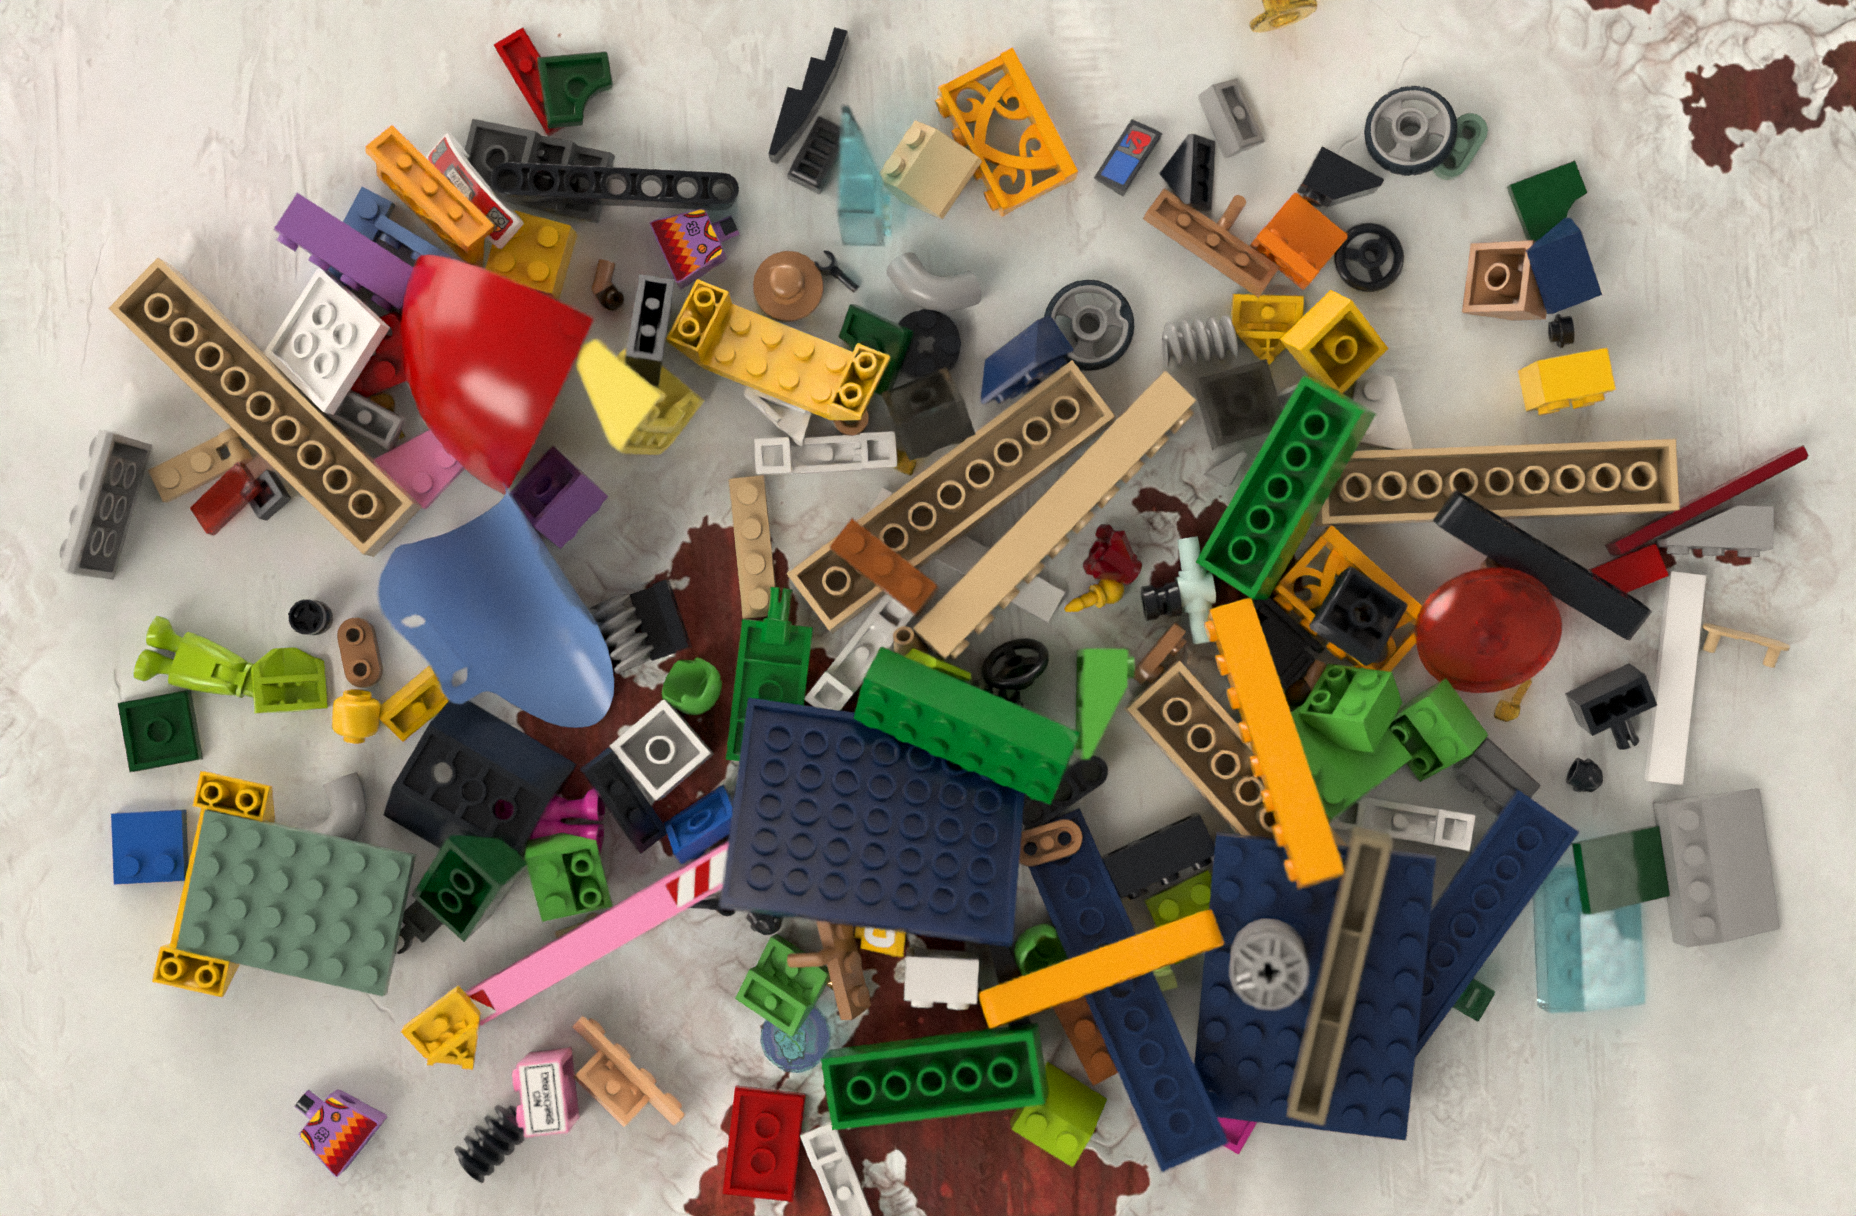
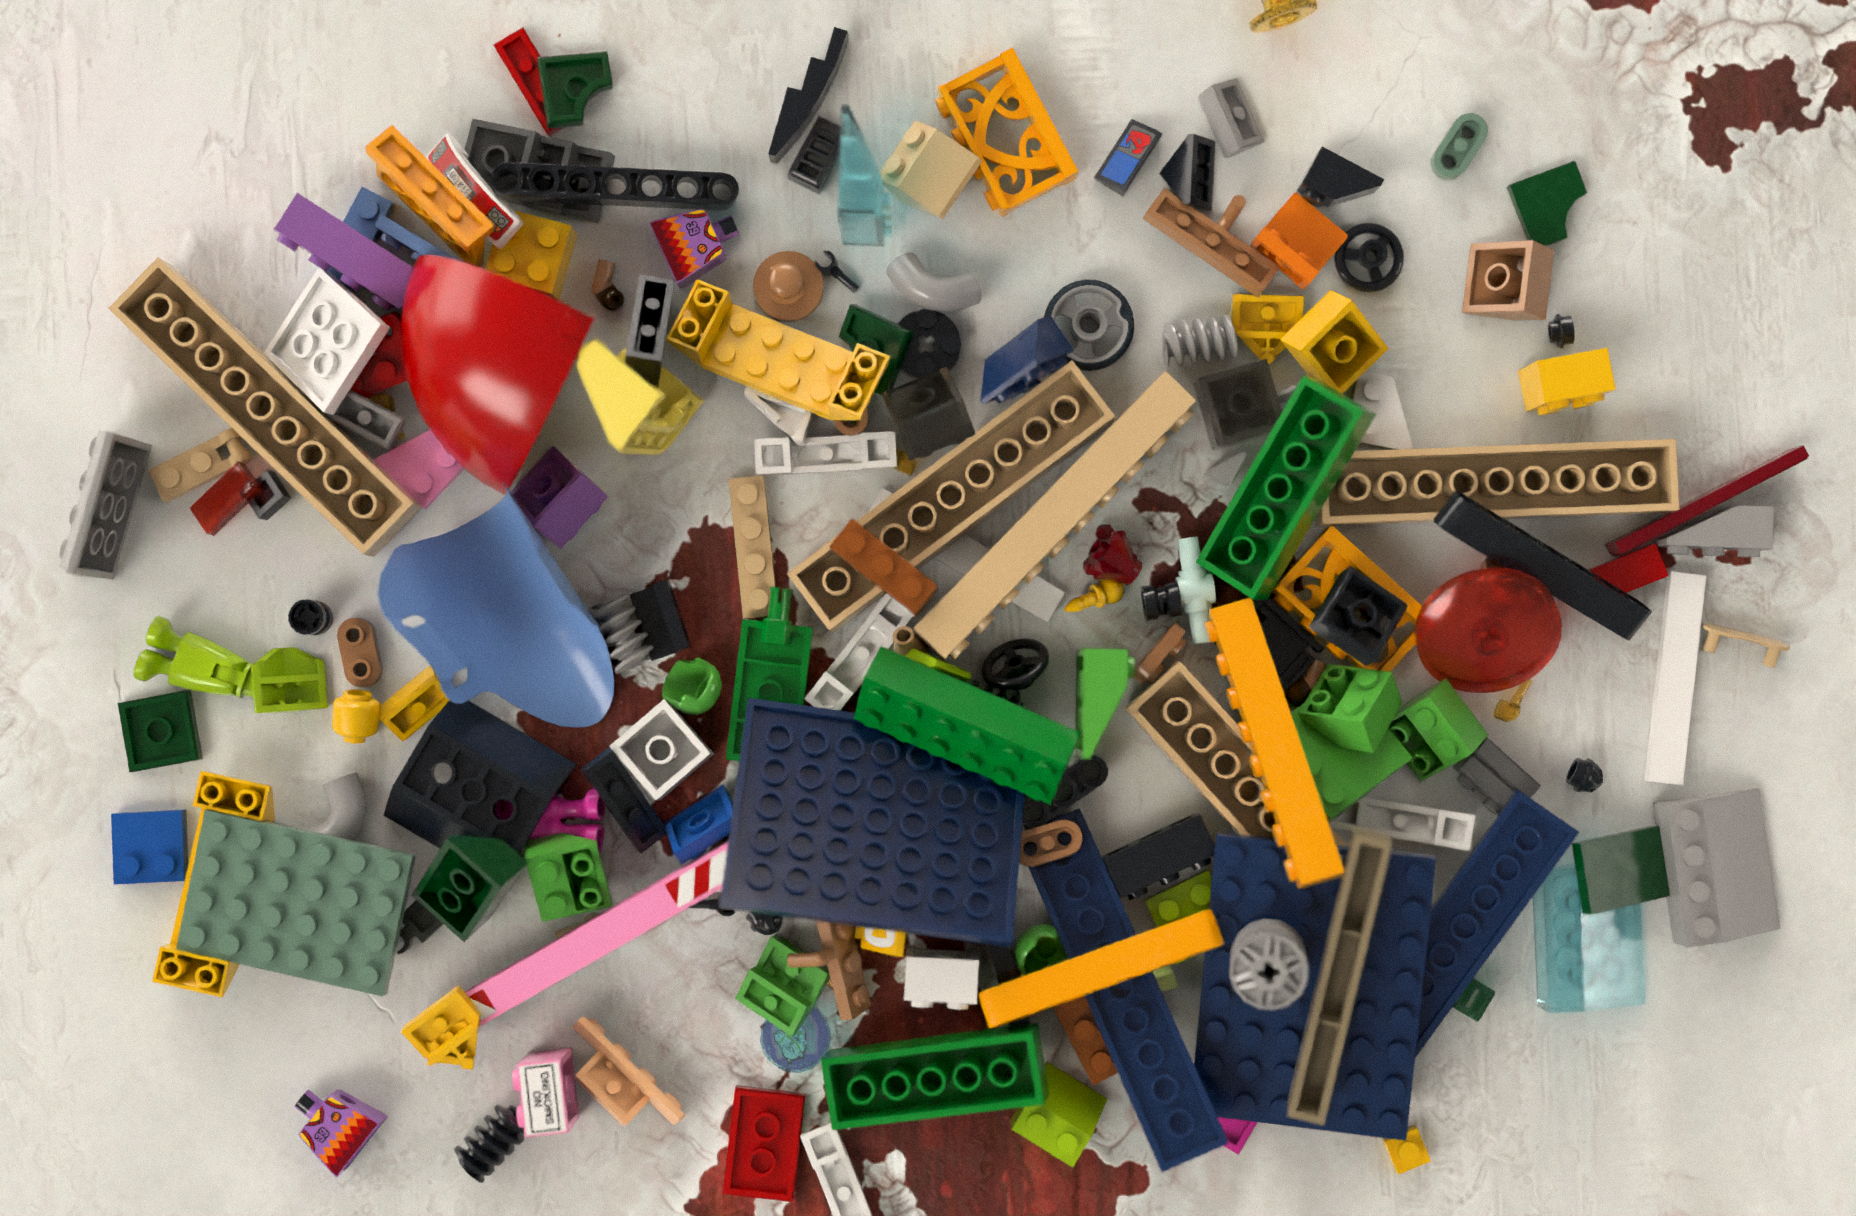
(1390, 108): light grey wheel -> none
(1408, 1153): none -> yellow plate
(1563, 267): dark blue slope -> none
(1612, 702): black brick -> none

